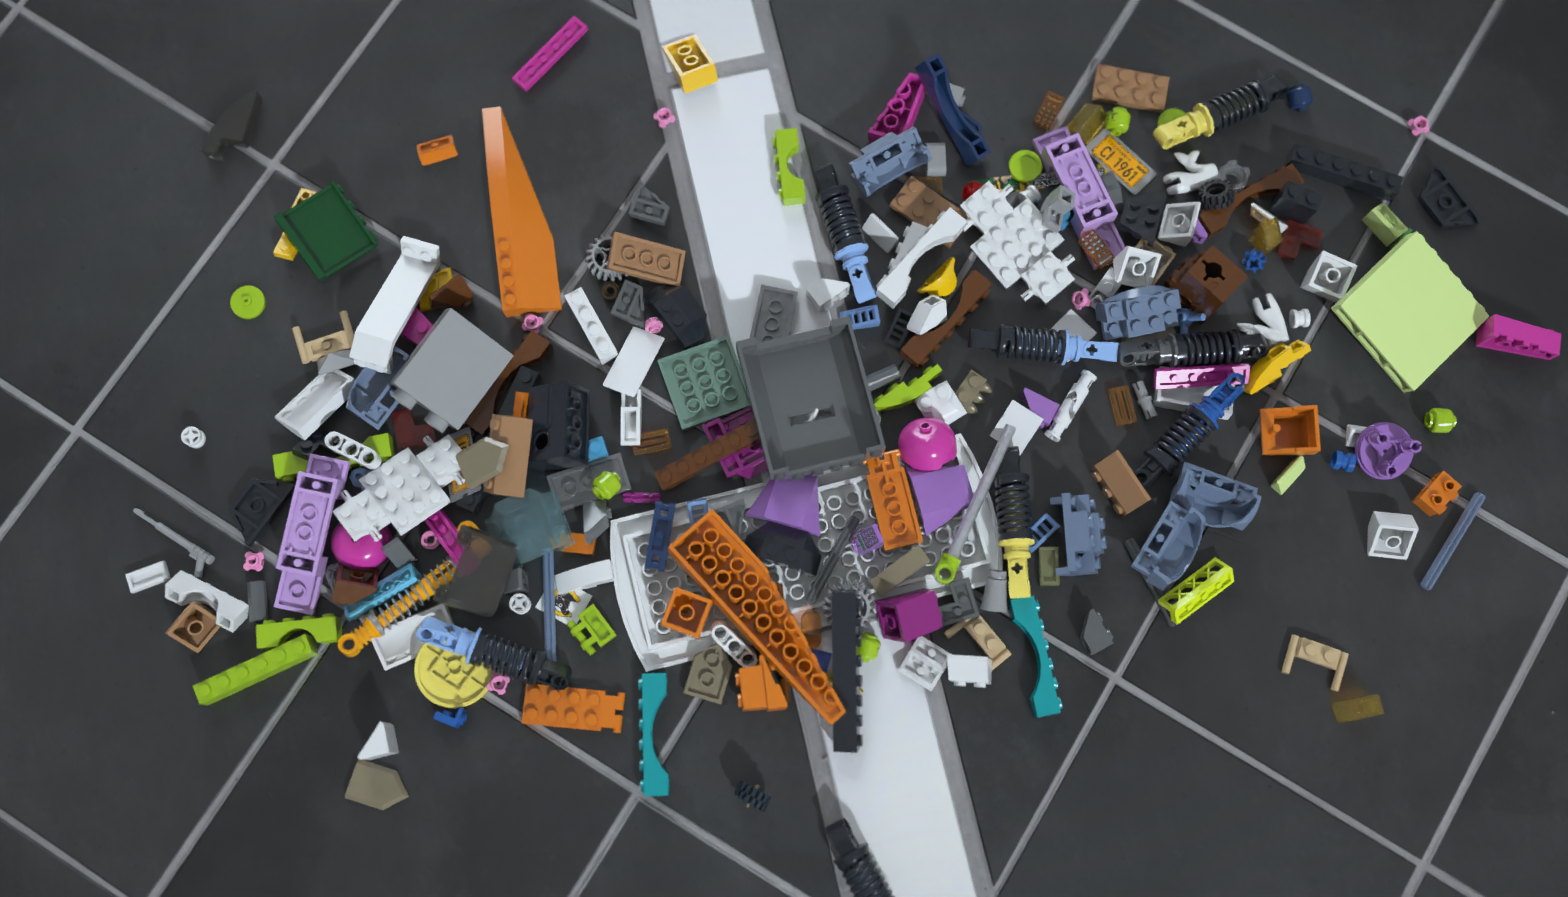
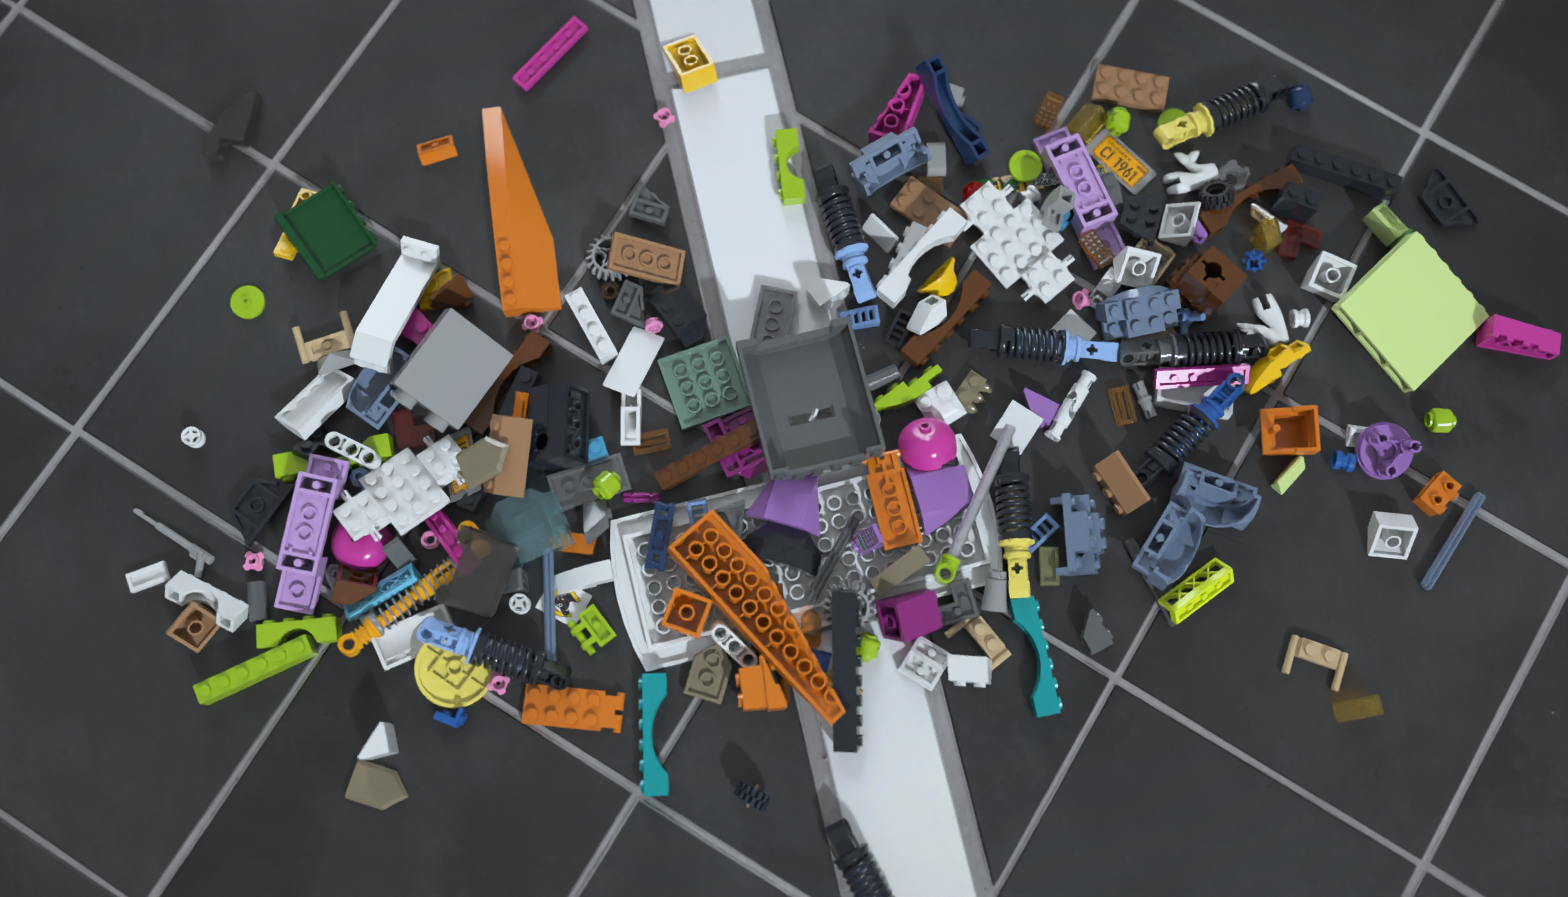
(1422, 122): bright pink plate -> none

